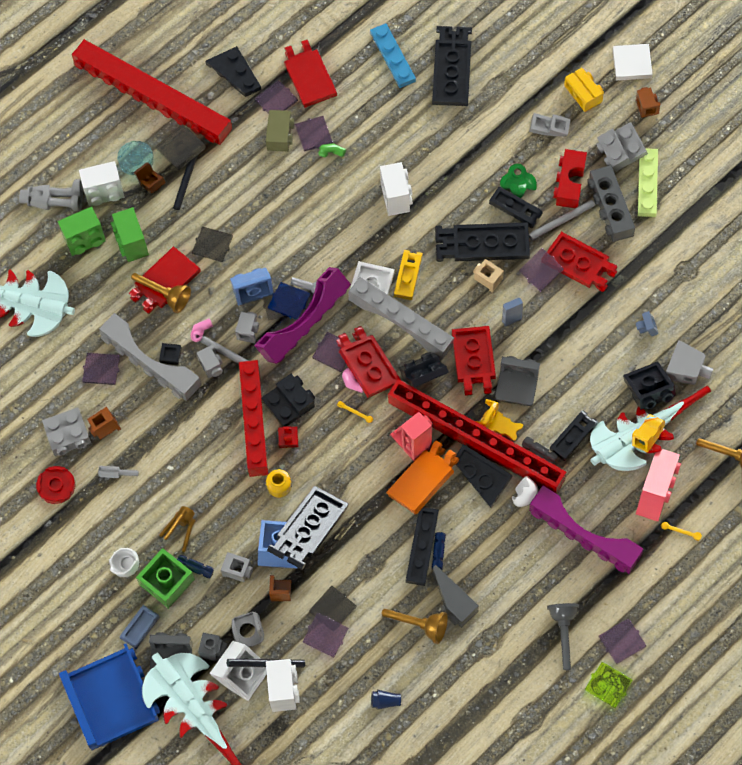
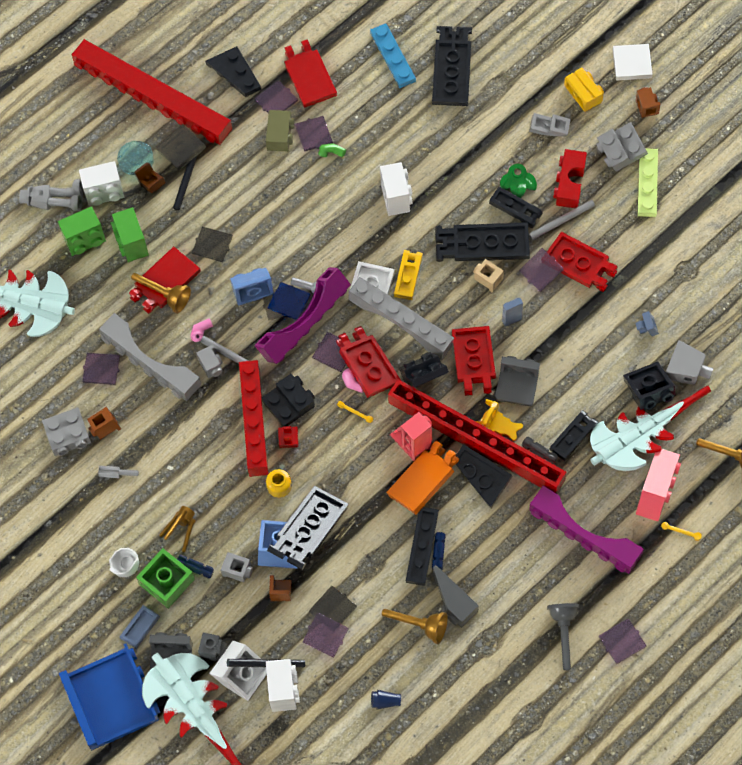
(55, 485): red tile -> none
(170, 354): black tile -> none
(247, 327): light grey brick -> none
(248, 618): light grey piece -> none
(526, 491): white hair -> none
(606, 178): dark grey brick -> none
(608, 684): clear neon green piece -> none
(648, 433): yellow leg -> none

